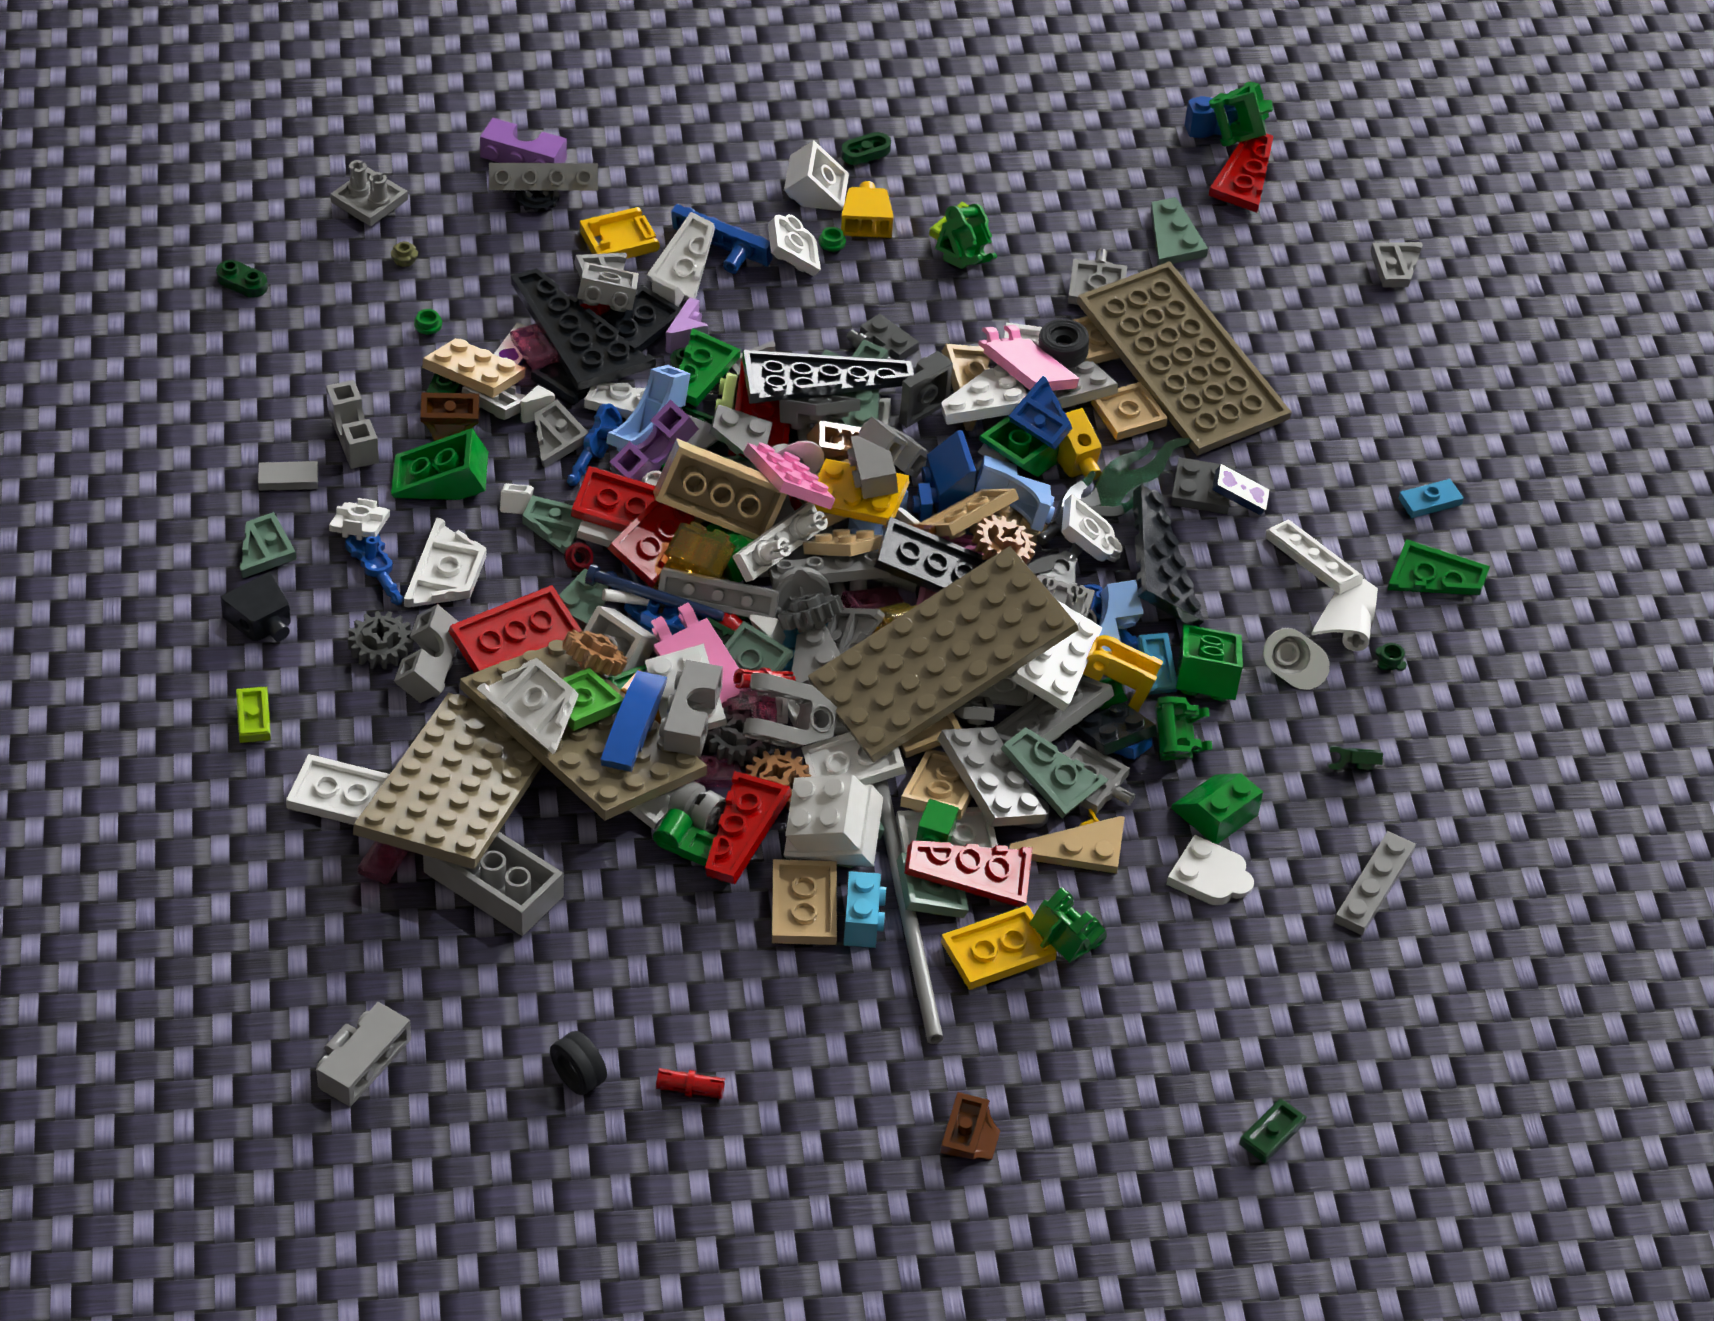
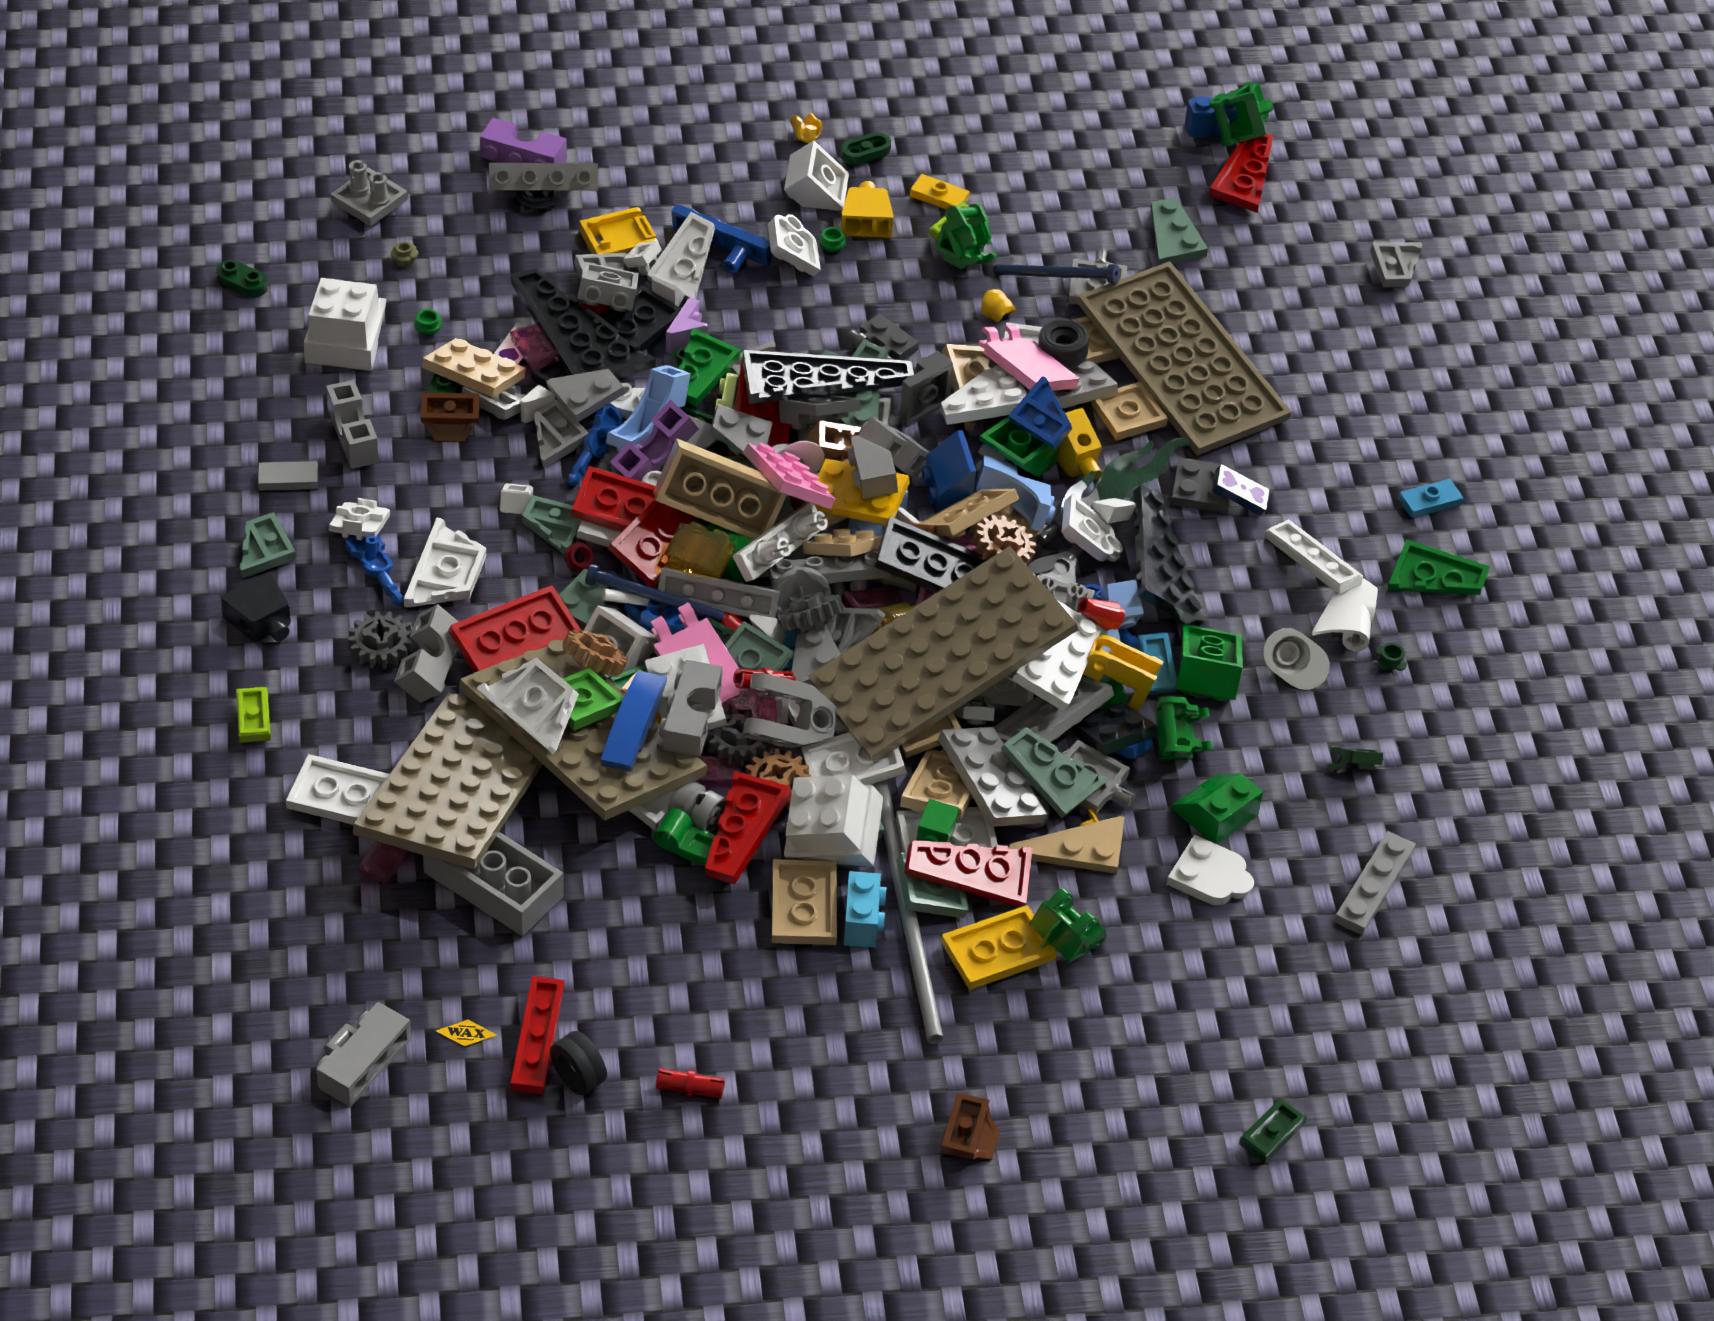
(344, 324): none -> white piece
(442, 469): green slope -> none
(466, 1032): none -> yellow sticker
(537, 1035): none -> red plate
(586, 392): none -> light grey wing
(643, 256): none -> white tile
(808, 129): none -> yellow arm
(922, 502): blue plate -> none
(938, 192): none -> yellow plate
(996, 305): none -> yellow arm
(1103, 613): none -> red cone
(1111, 273): none -> dark blue bar
(1114, 509): none -> white slope

